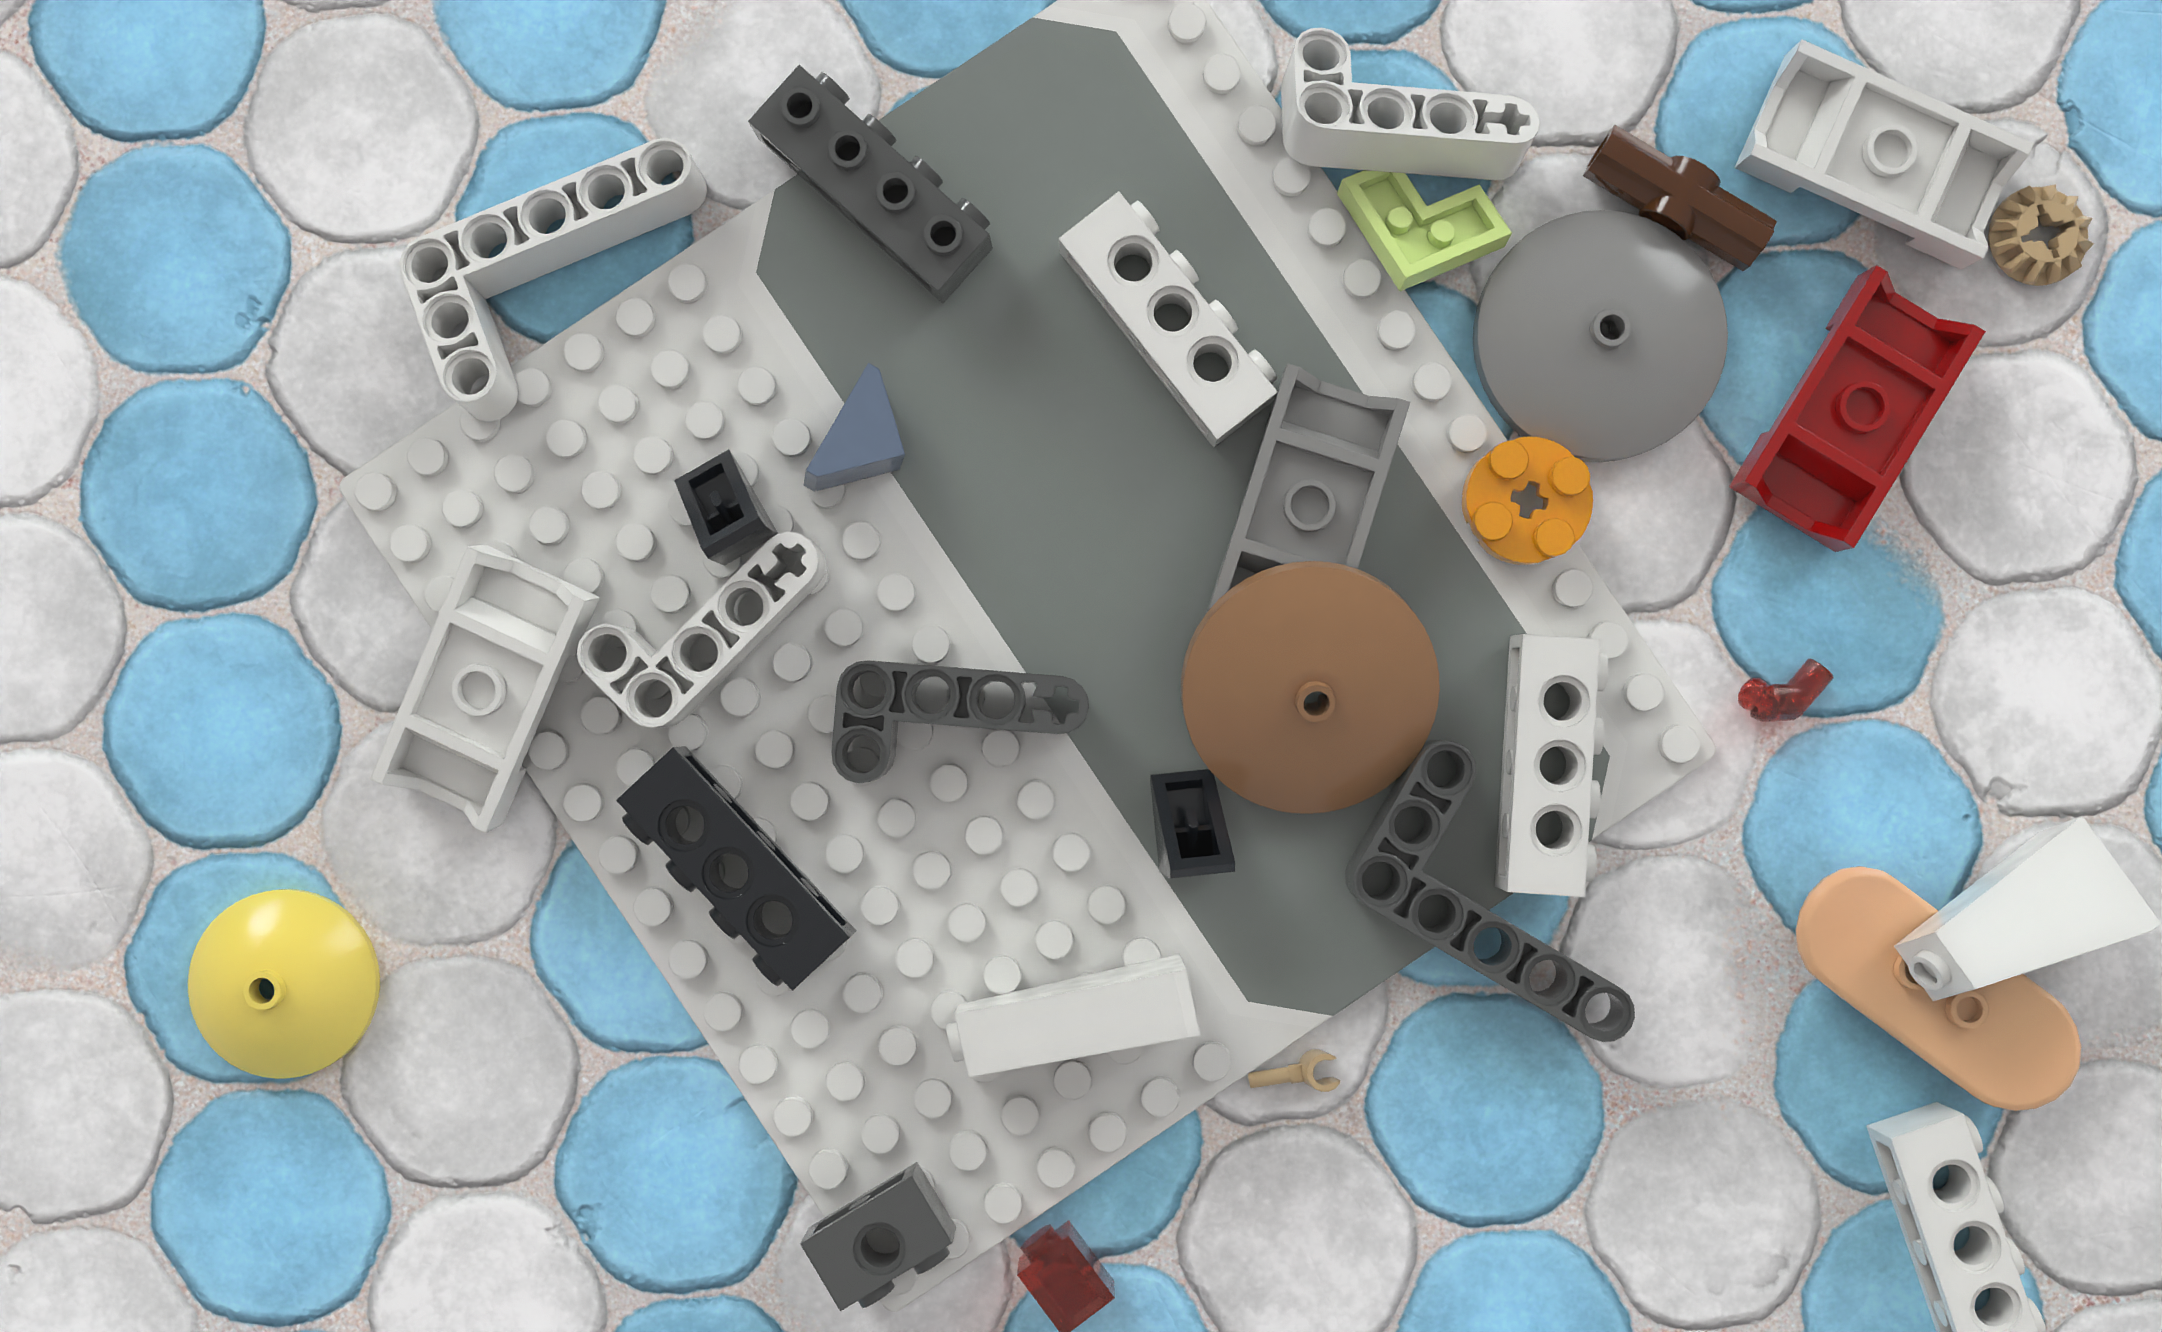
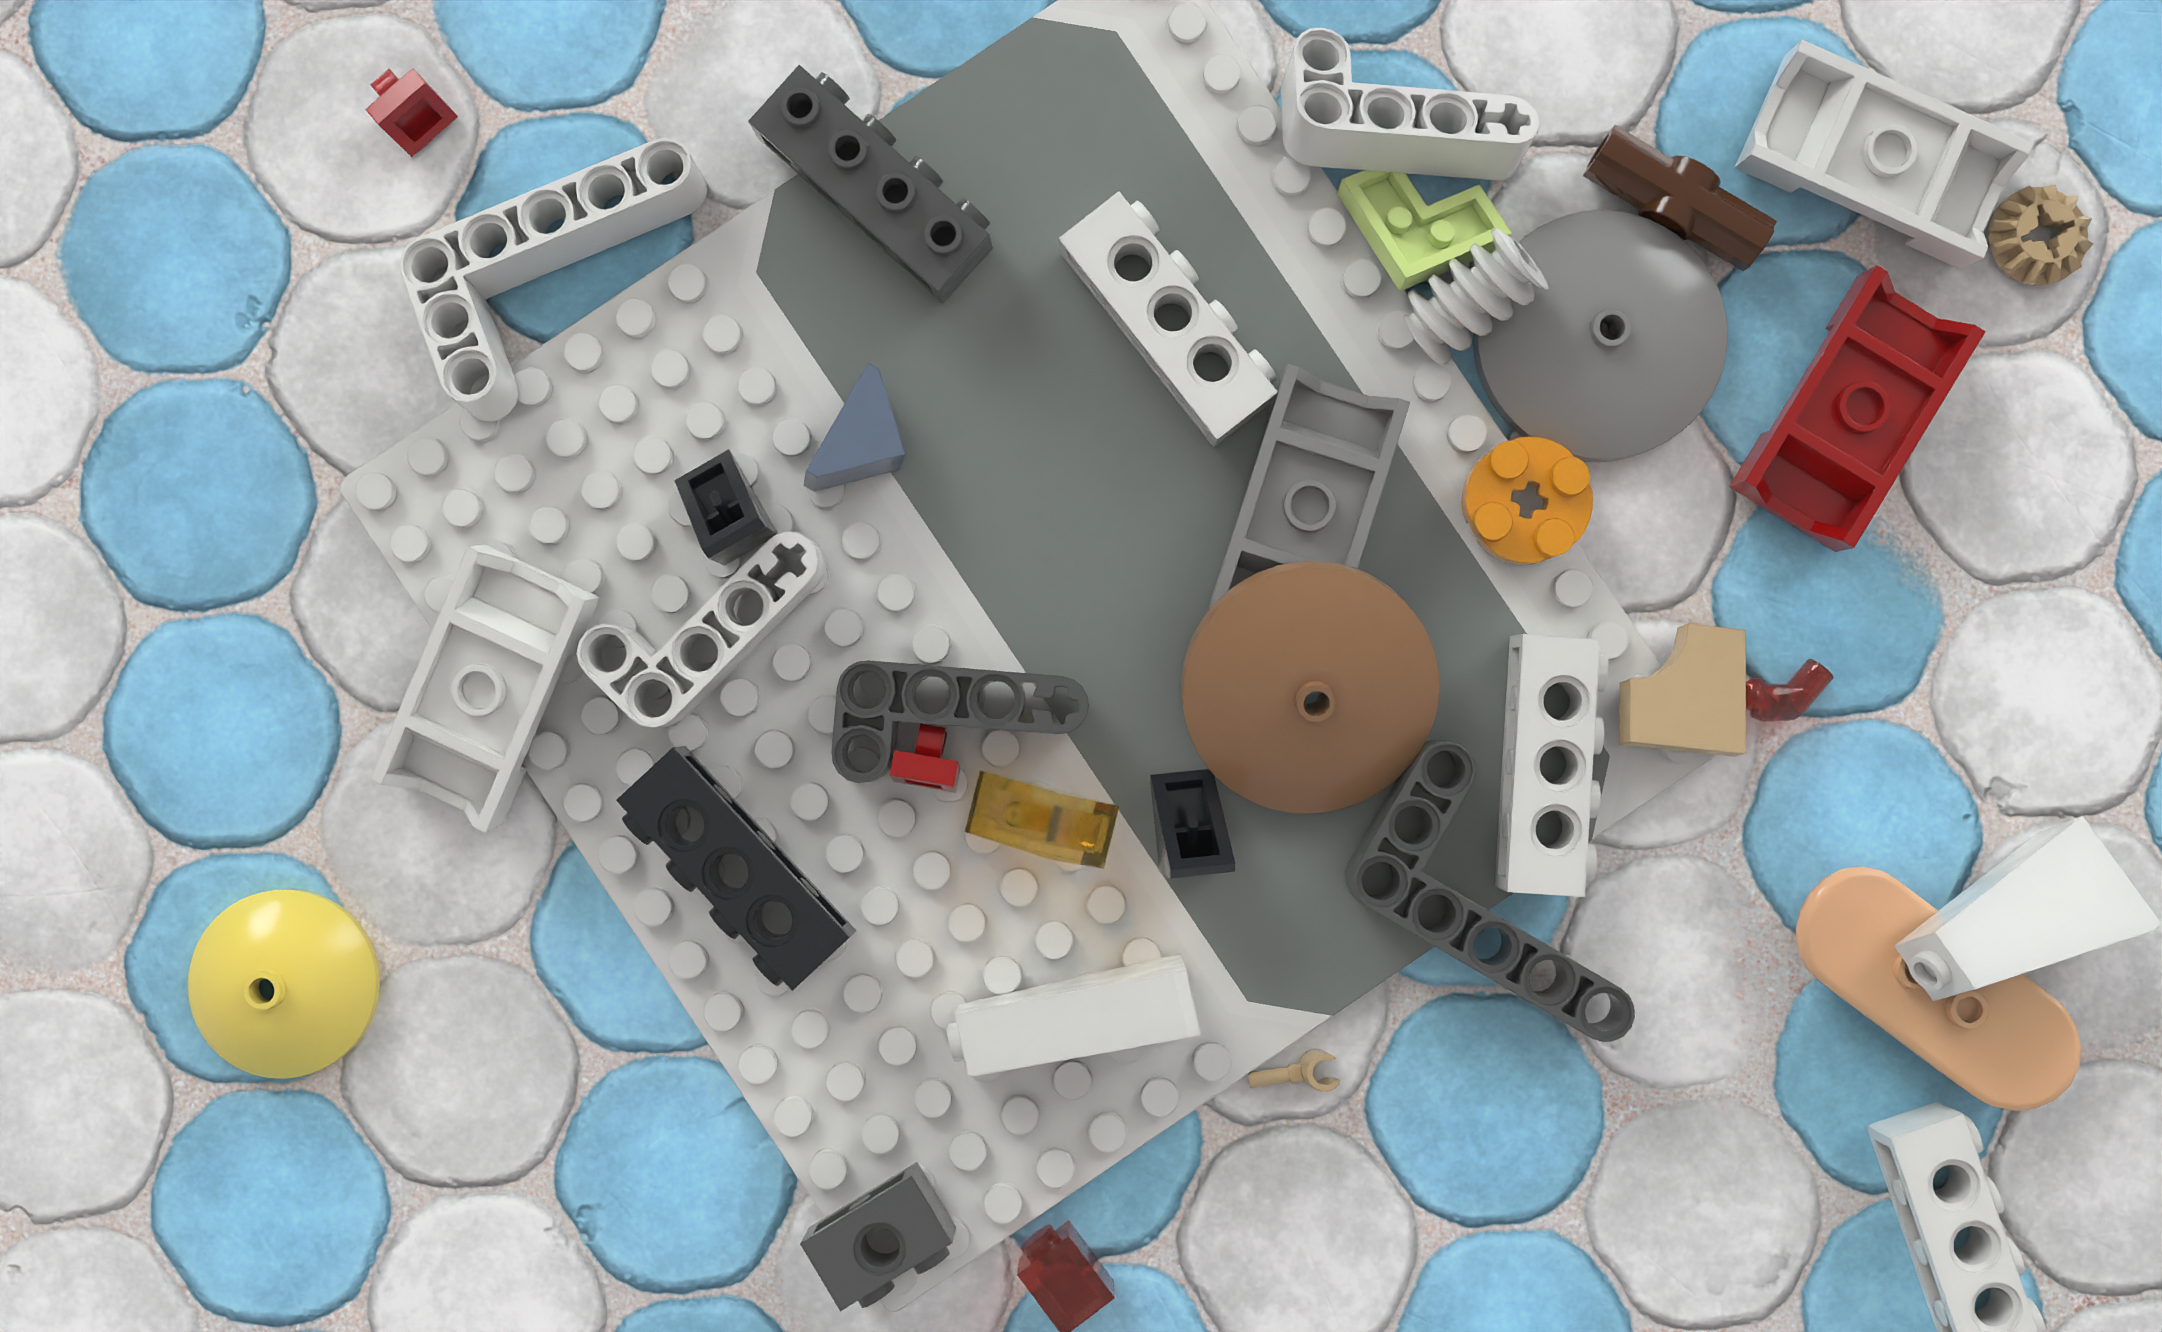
(409, 110): none -> red tile
(926, 765): none -> red tile
(1042, 820): none -> clear yellow slope
(1473, 297): none -> white piece
(1693, 699): none -> tan tile

